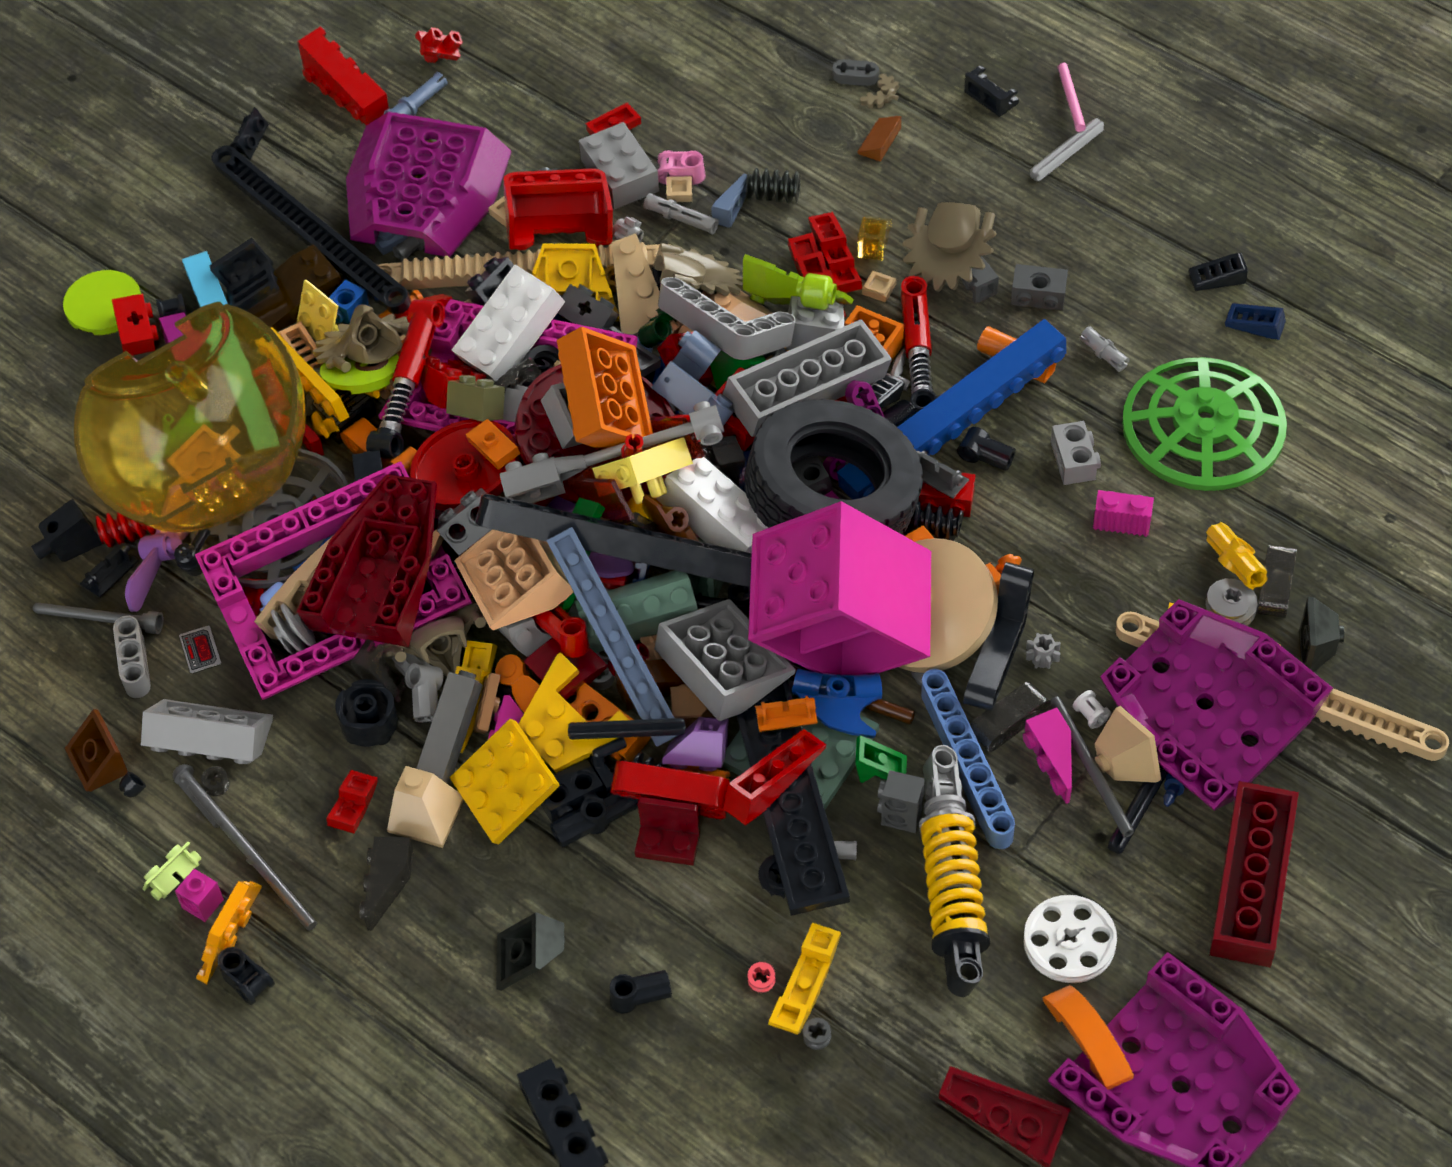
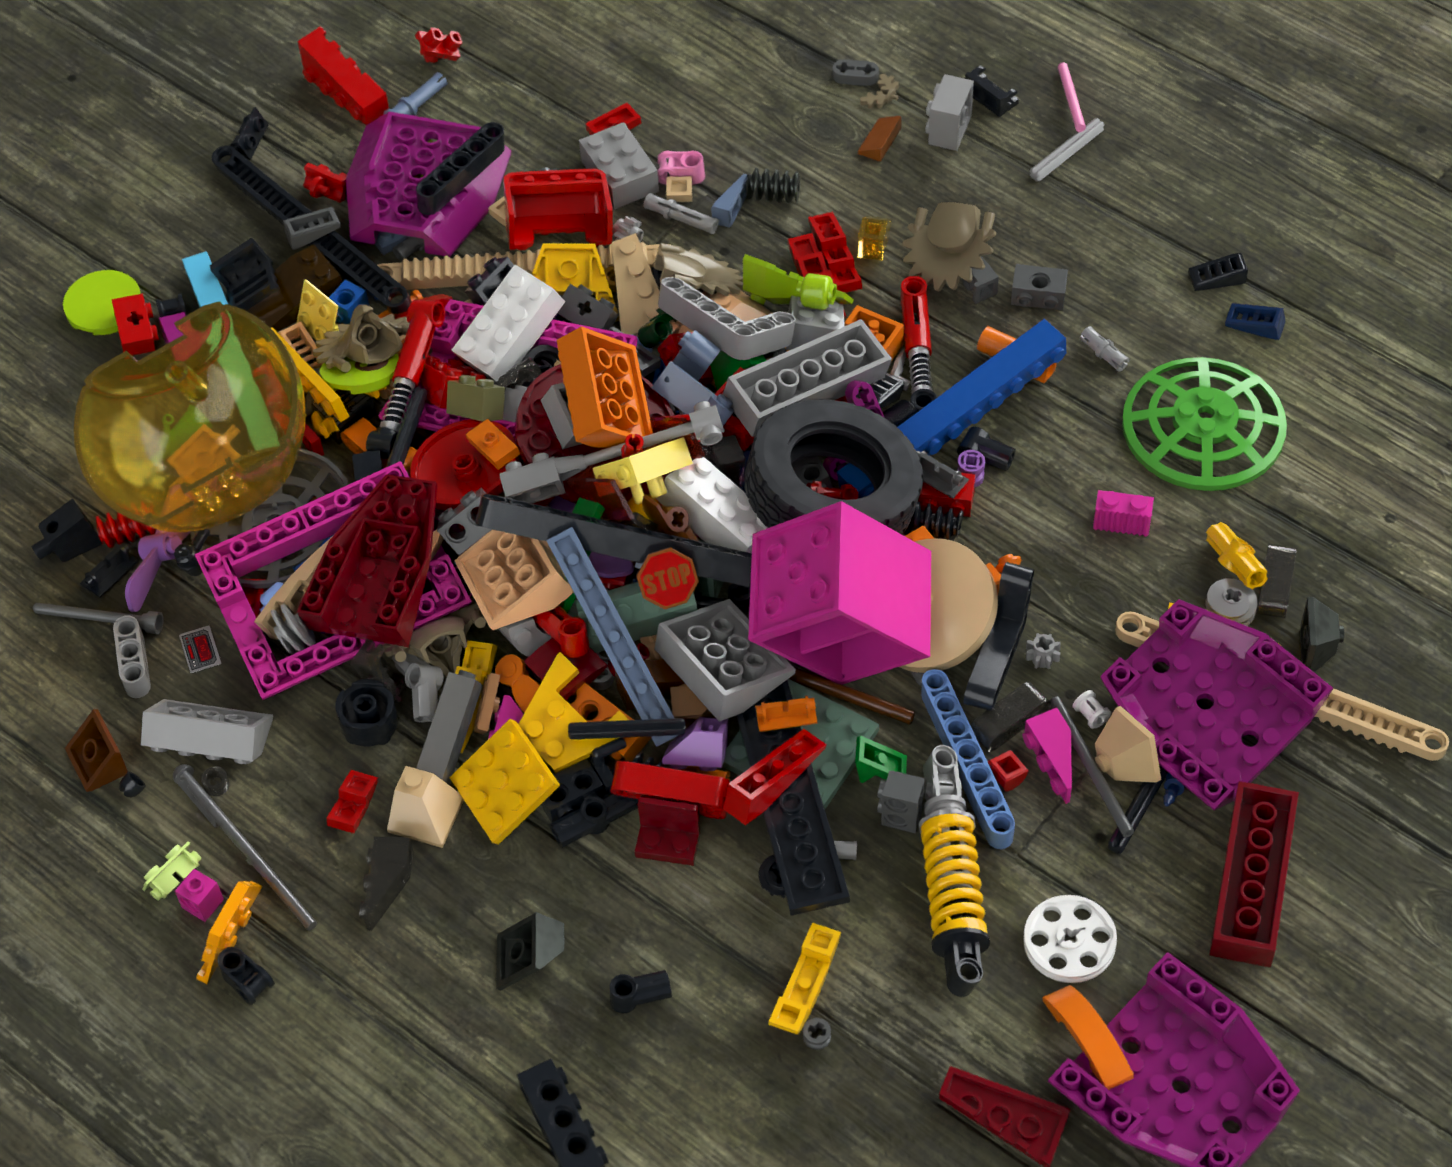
(302, 230): none -> dark grey slope
(323, 182): none -> red hips
(408, 426): none -> black axle
(460, 168): none -> black beam
(667, 578): none -> piece
(765, 969): coral bush -> none
(840, 698): blue pin -> none
(846, 492): none -> red bar
(879, 286): tan tile -> none
(949, 112): none -> light grey brick
(972, 463): none -> medium lavender wheel
(1008, 770): none -> red brick
(1075, 452): light grey brick -> none

